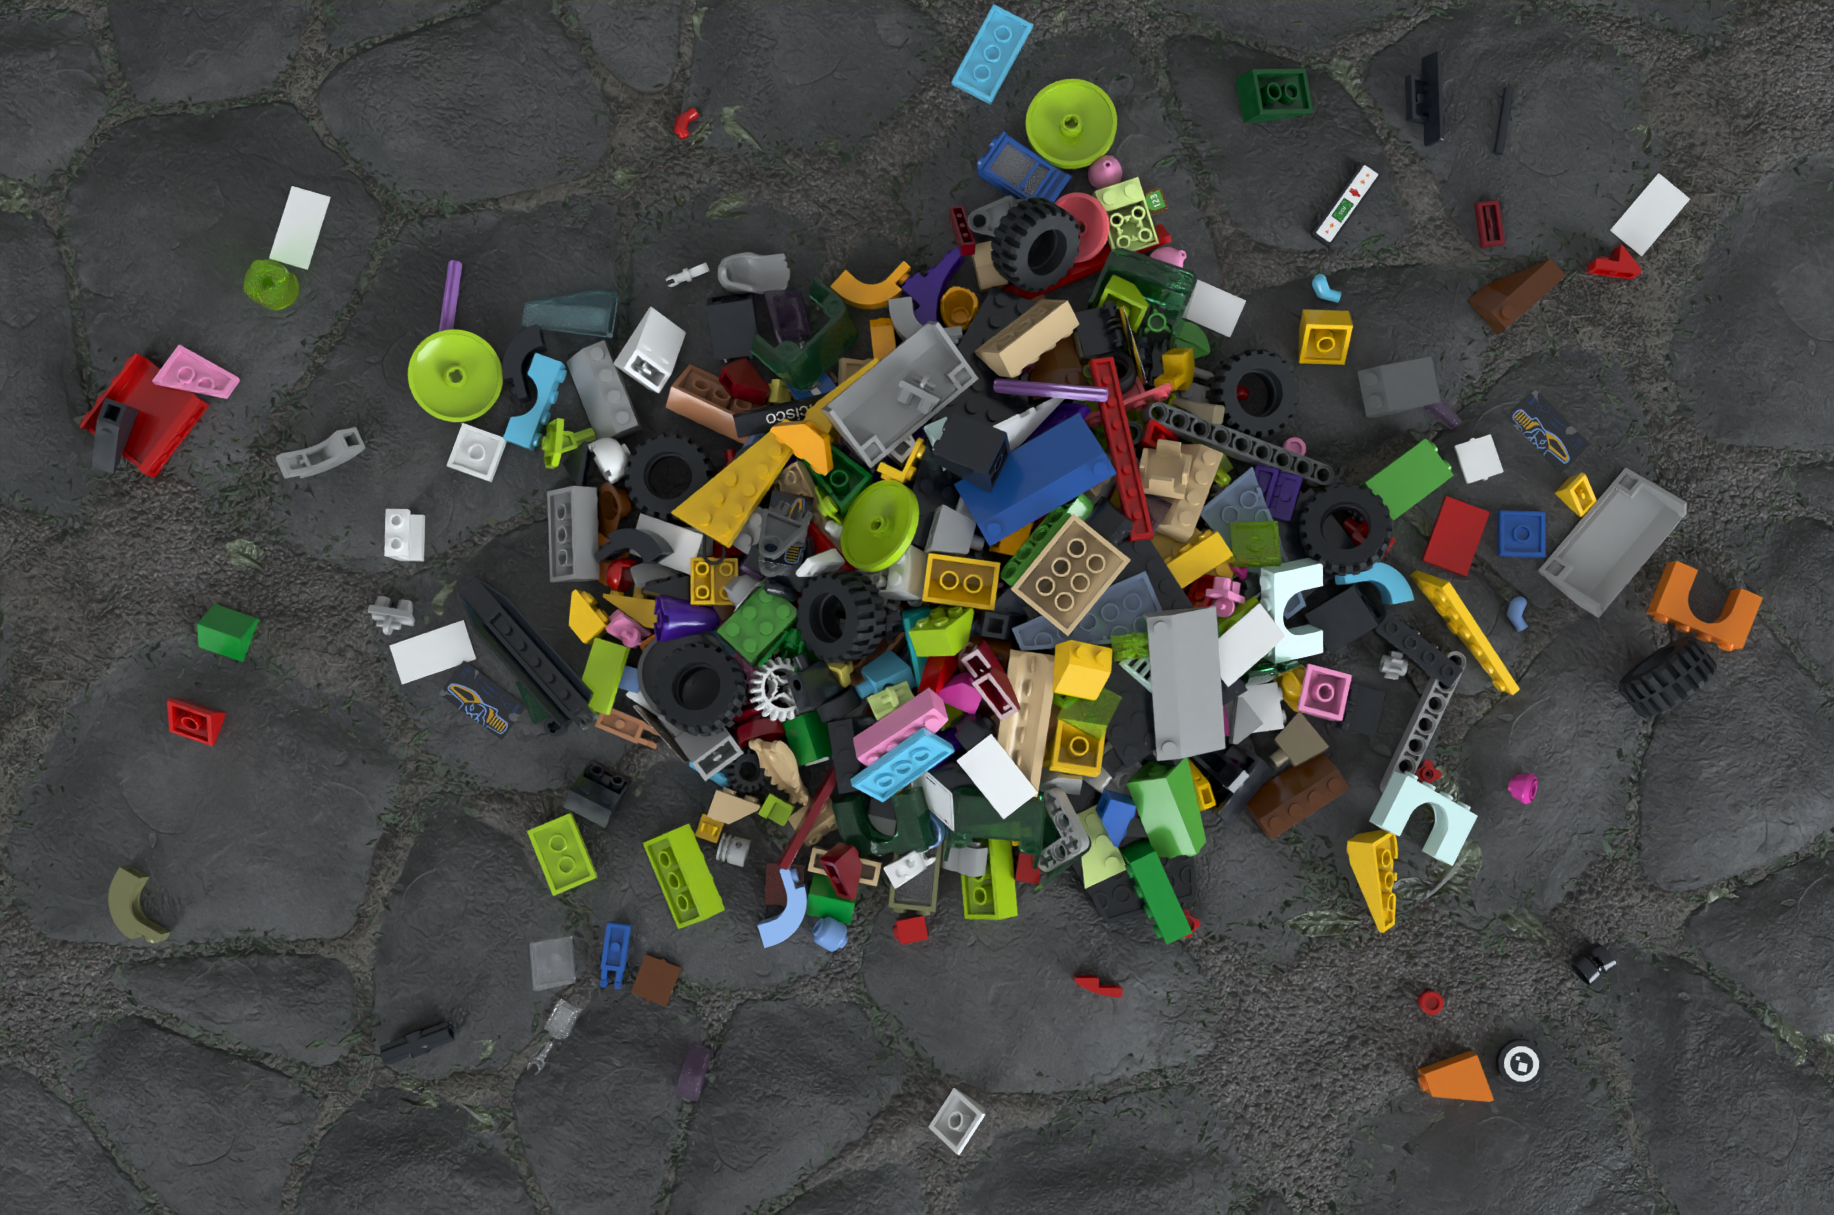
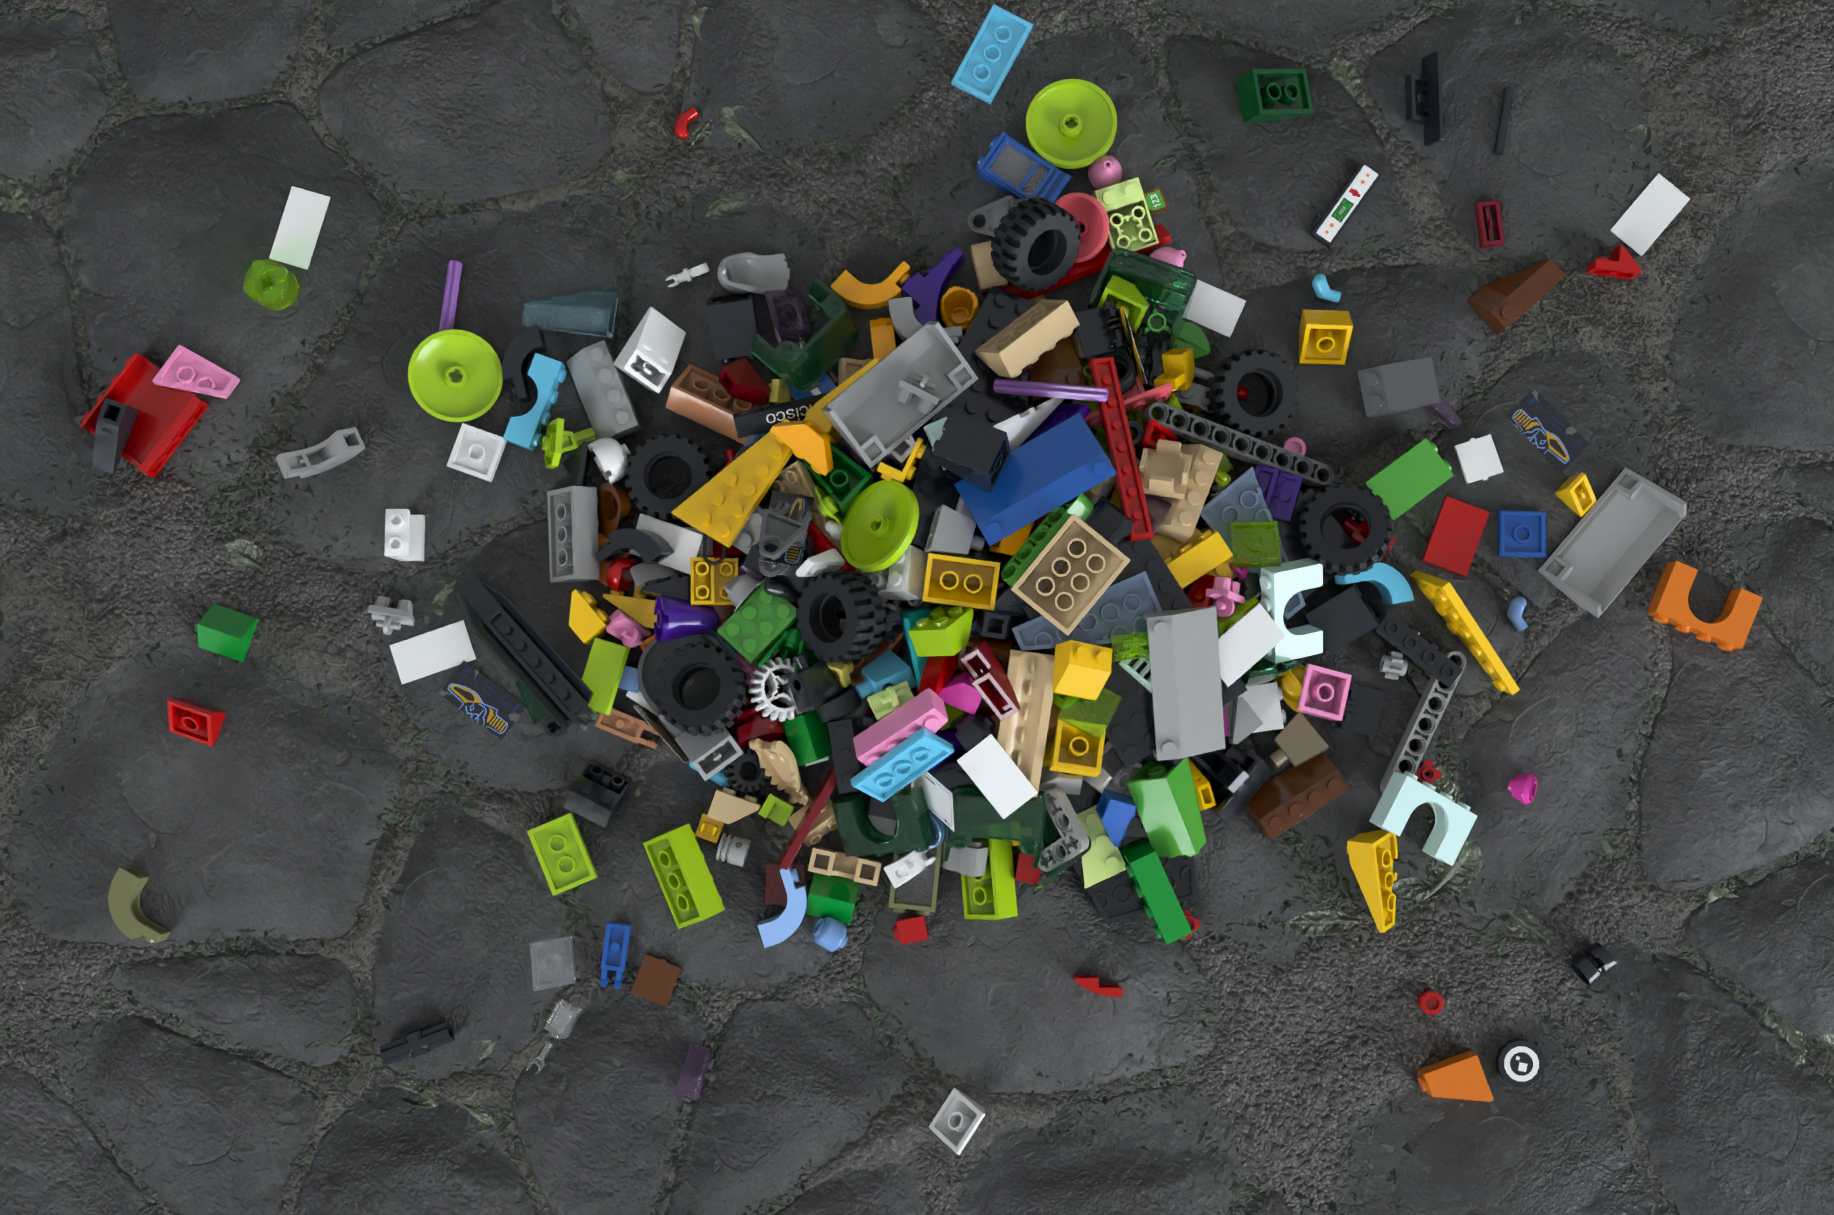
(843, 869): dark red slope -> none
(962, 231): dark red piece -> none
(1208, 412): dark tan slope -> none
(1667, 676): black tyre -> none

